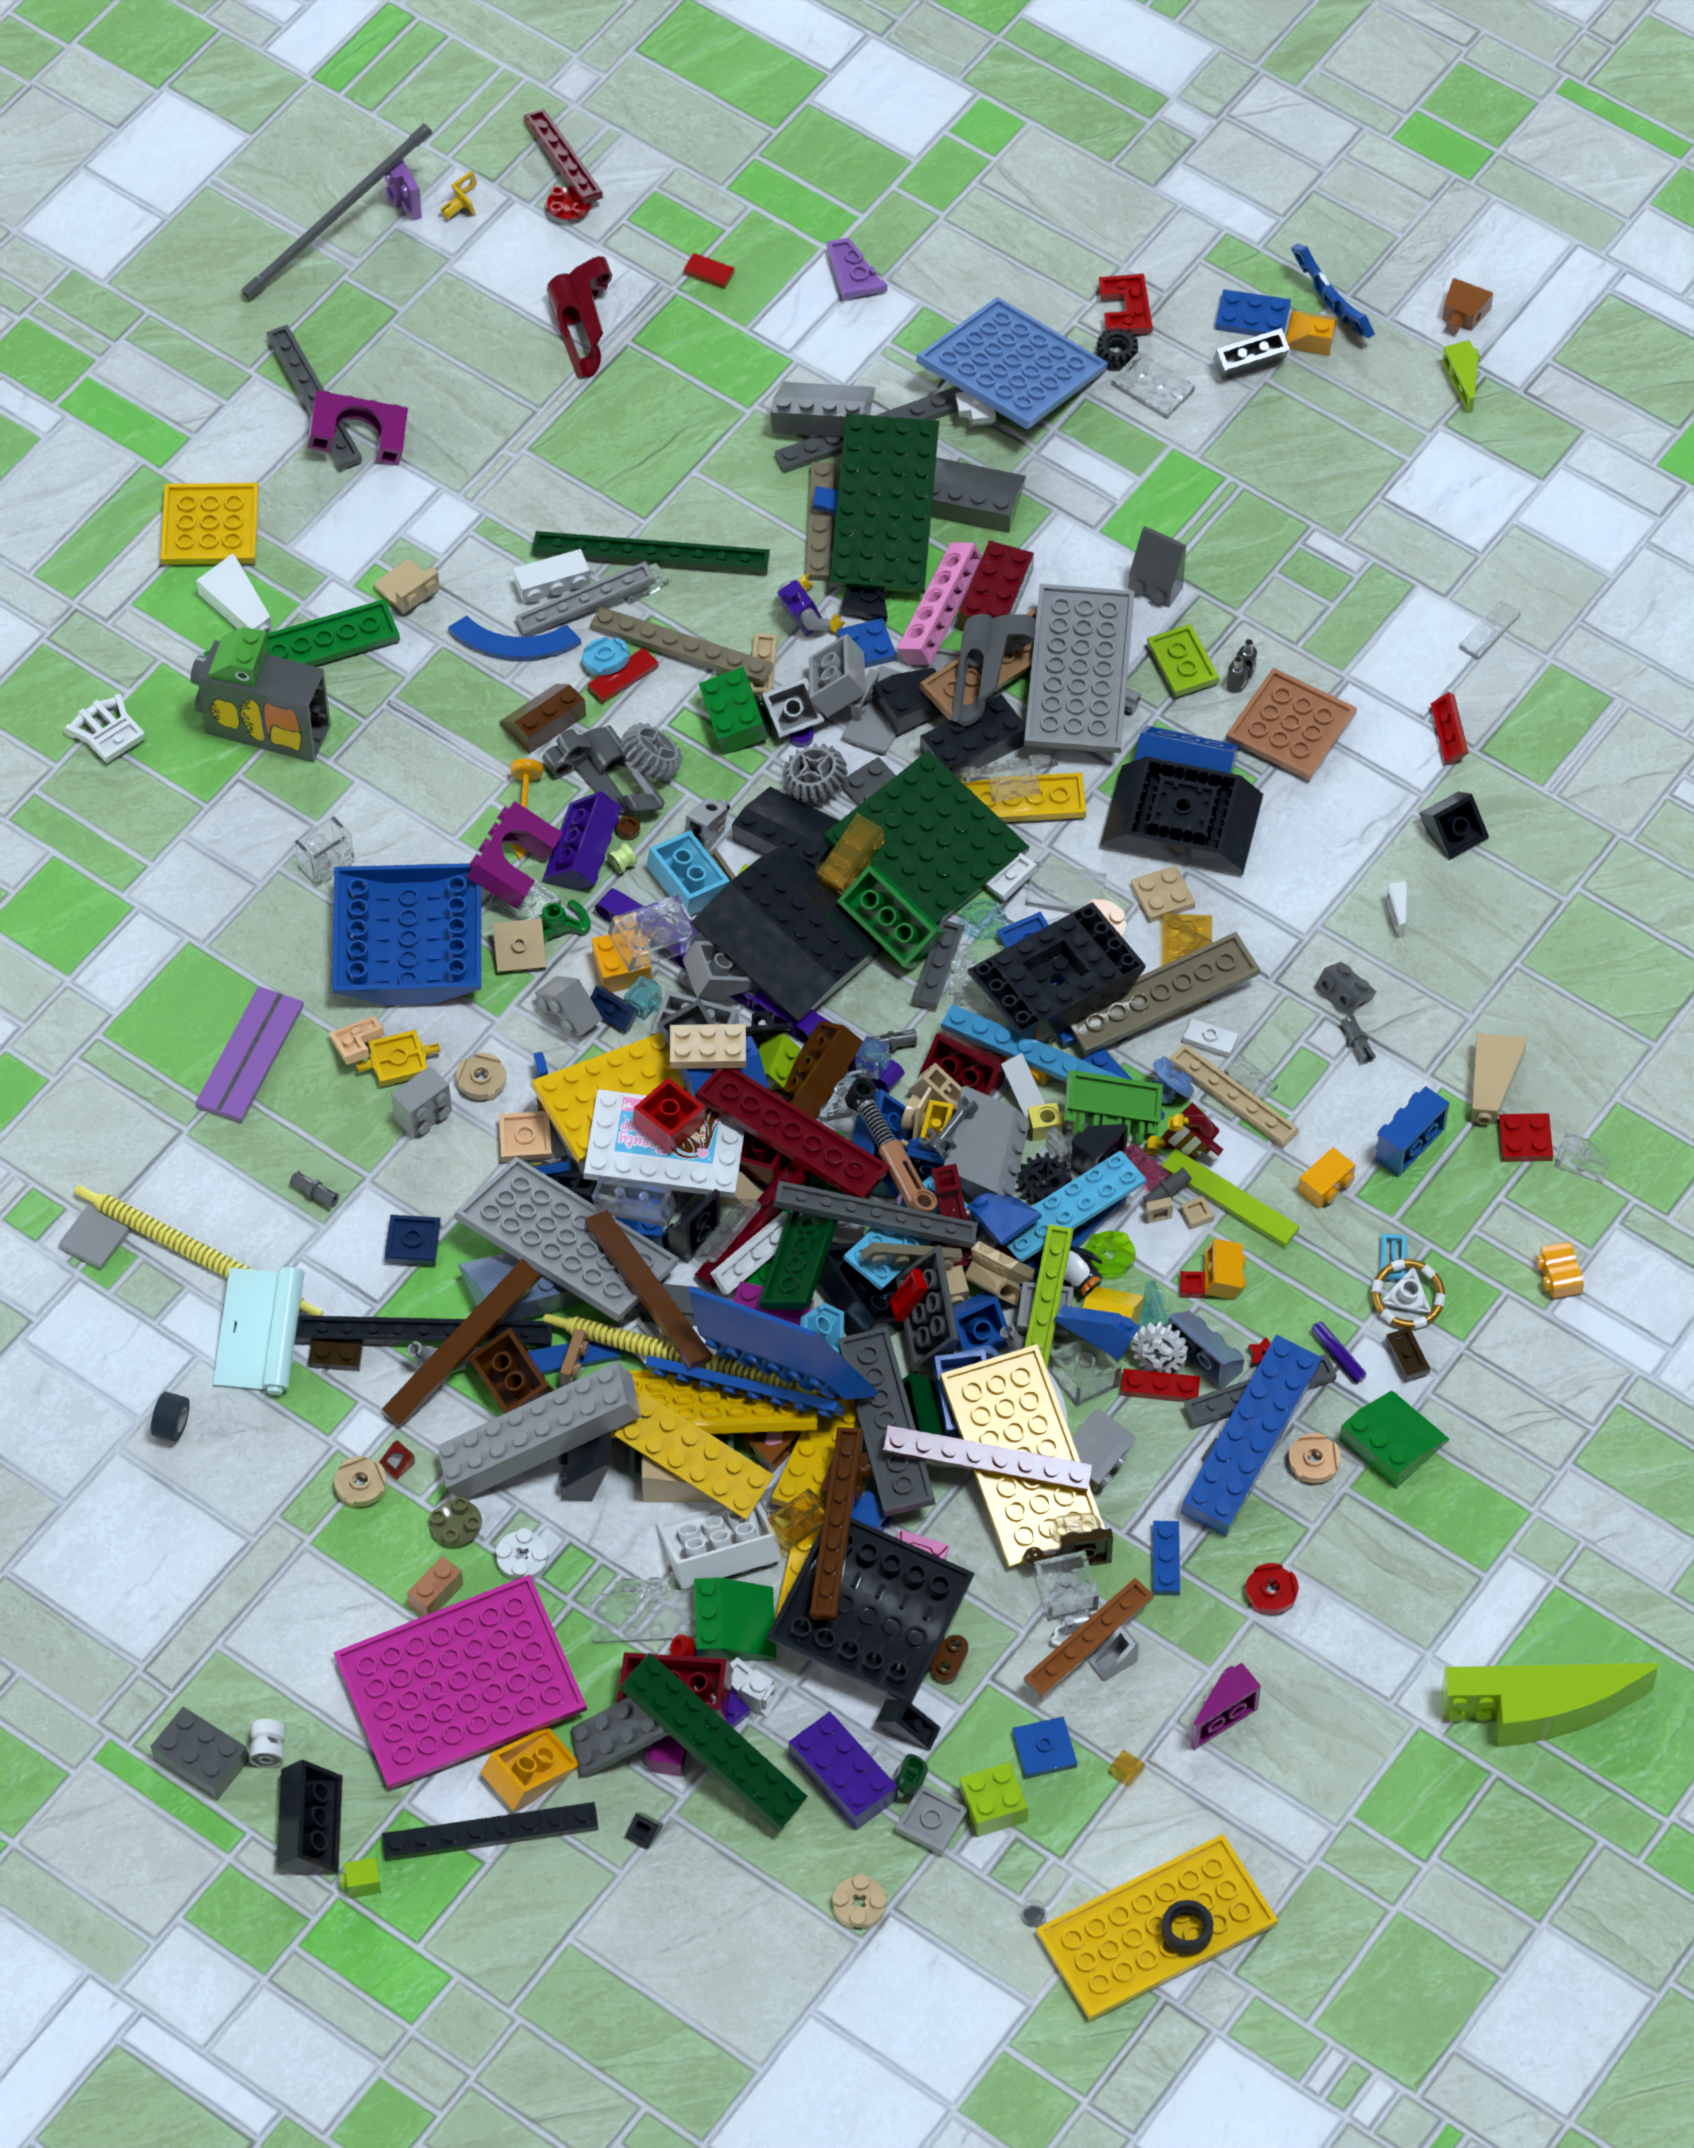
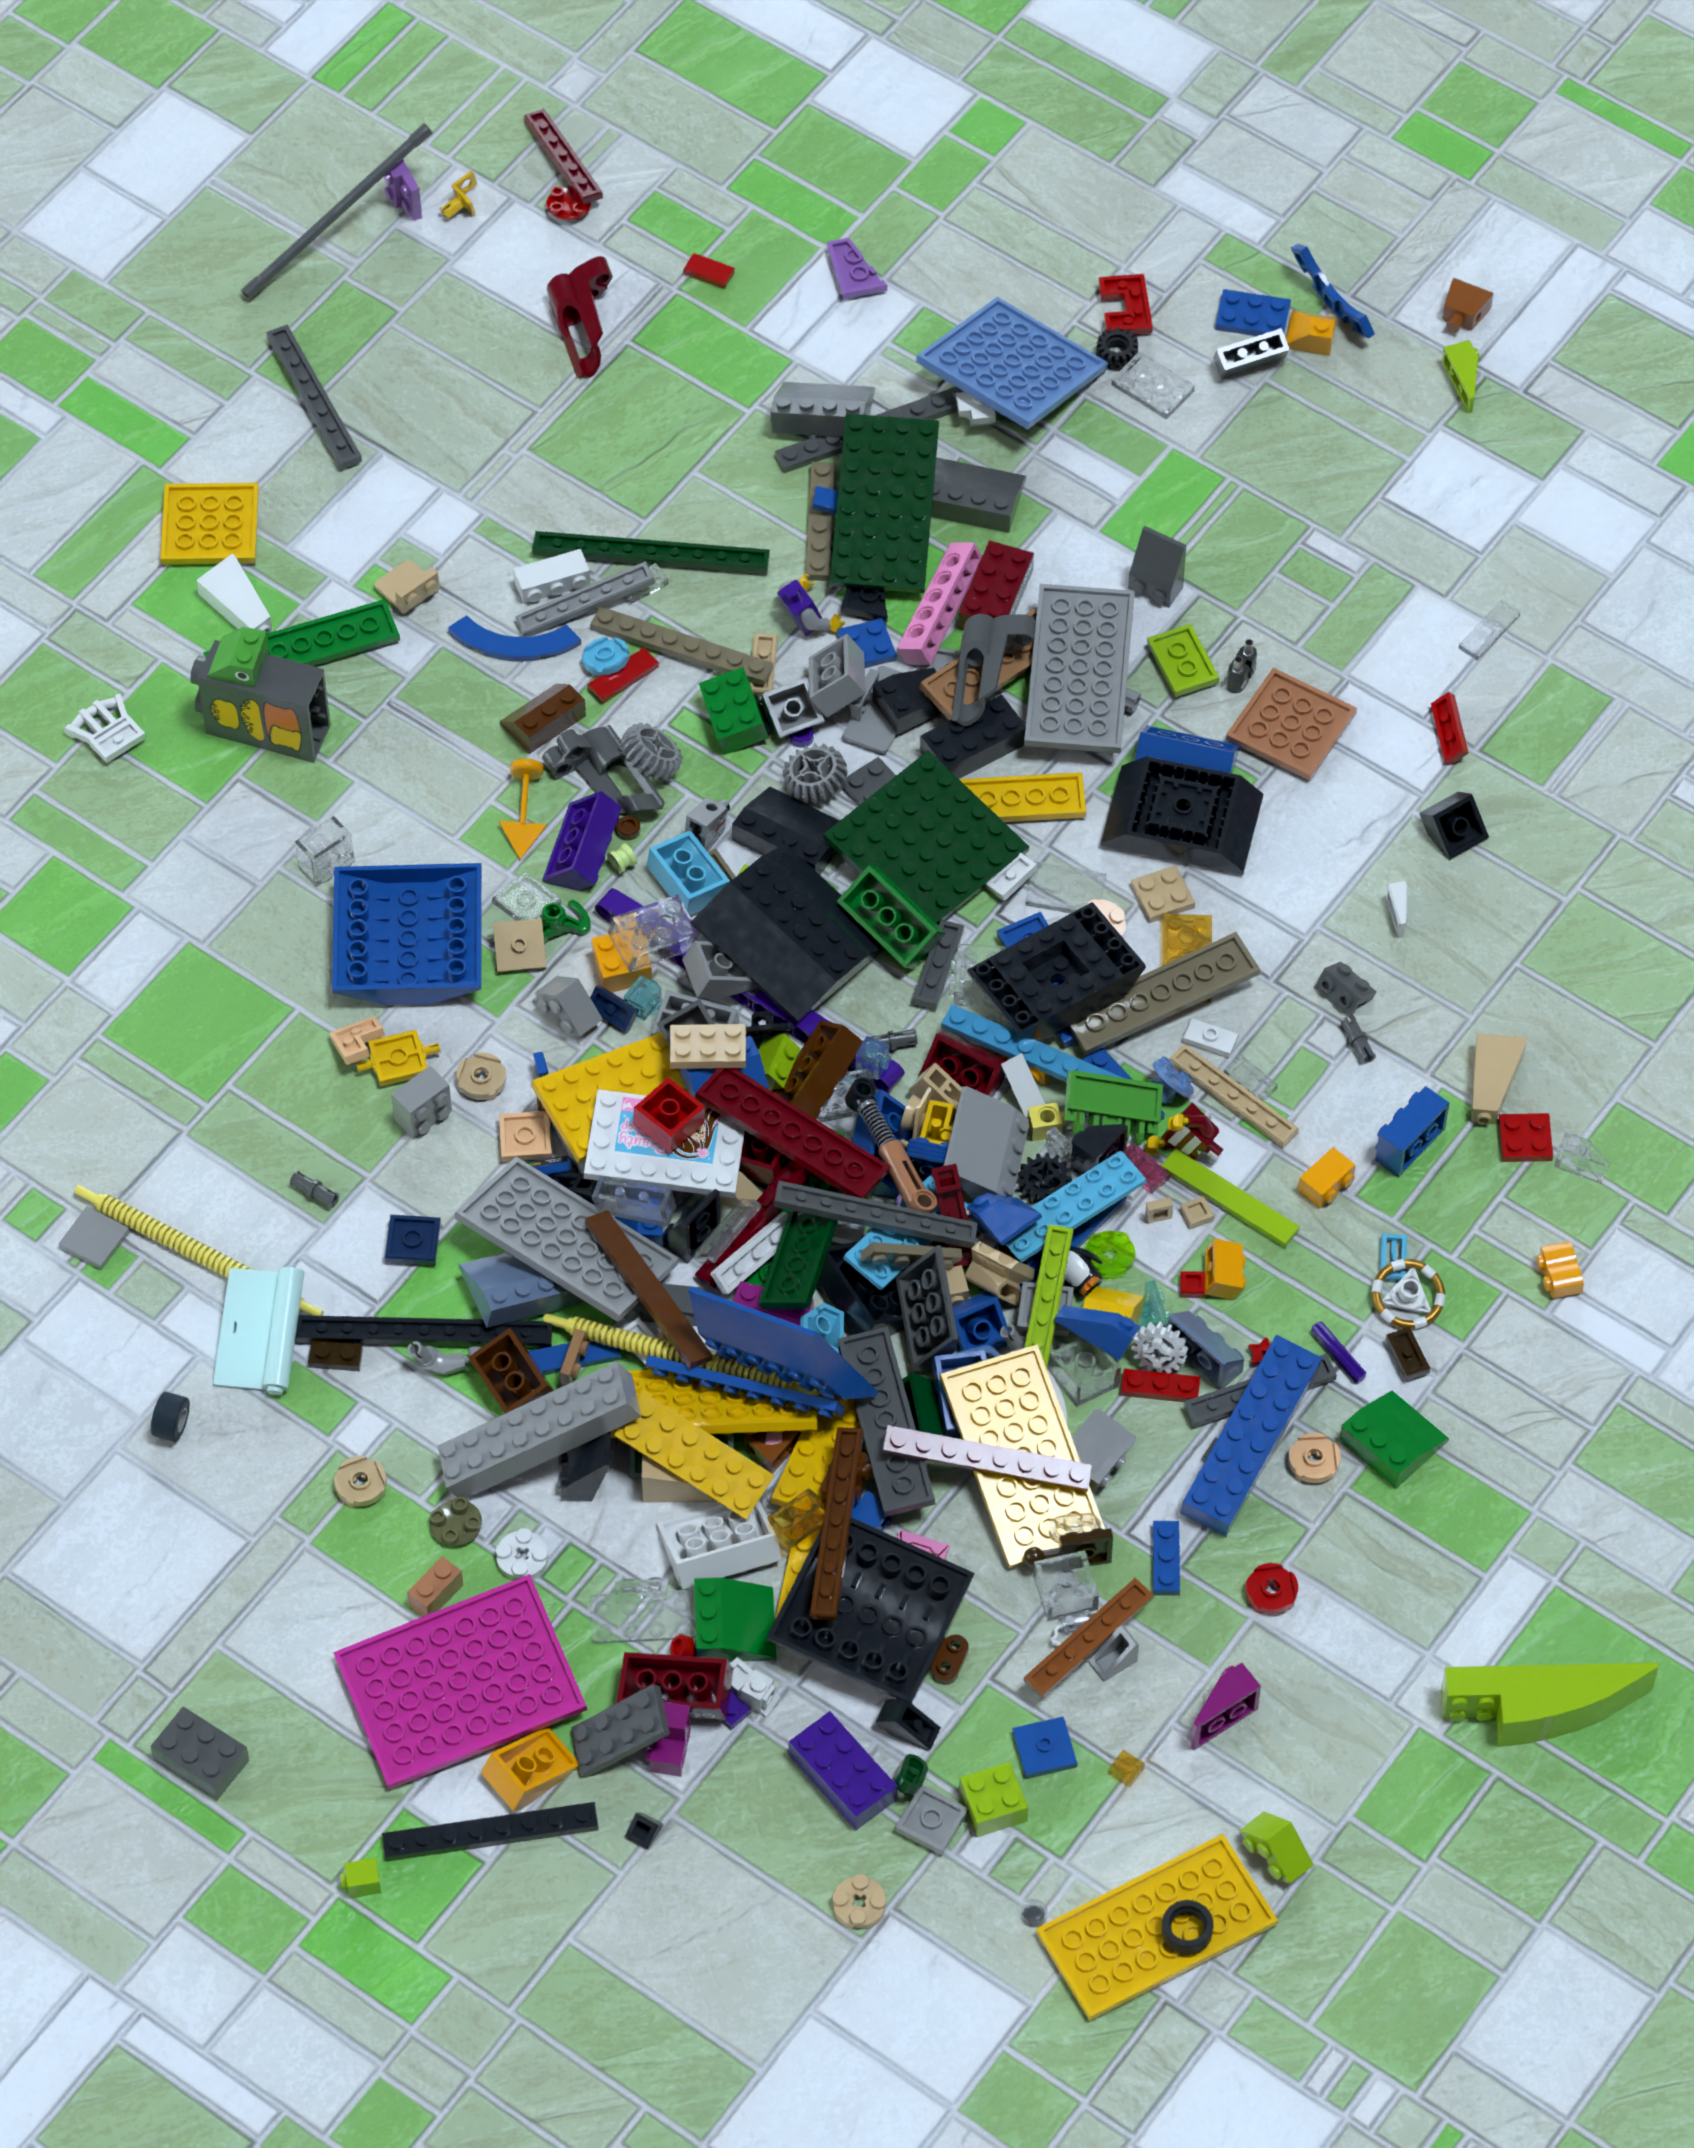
(249, 1054): medium lavender tile -> none
(267, 1742): white wheel -> none
(309, 1819): black slope -> none
(386, 420): magenta arch -> none
(397, 1460): clear red slope -> none
(461, 1342): reddish brown tile -> none
(491, 867): magenta arch -> none
(713, 1742): dark green plate -> none
(851, 853): clear yellow brick -> none
(908, 1295): red tile -> none
(943, 1140): dark grey bar -> none
(983, 918): clear light blue wheel -> none
(1010, 780): clear bracket -> none
(1169, 1187): dark grey pin -> none
(1278, 1844): none -> lime brick

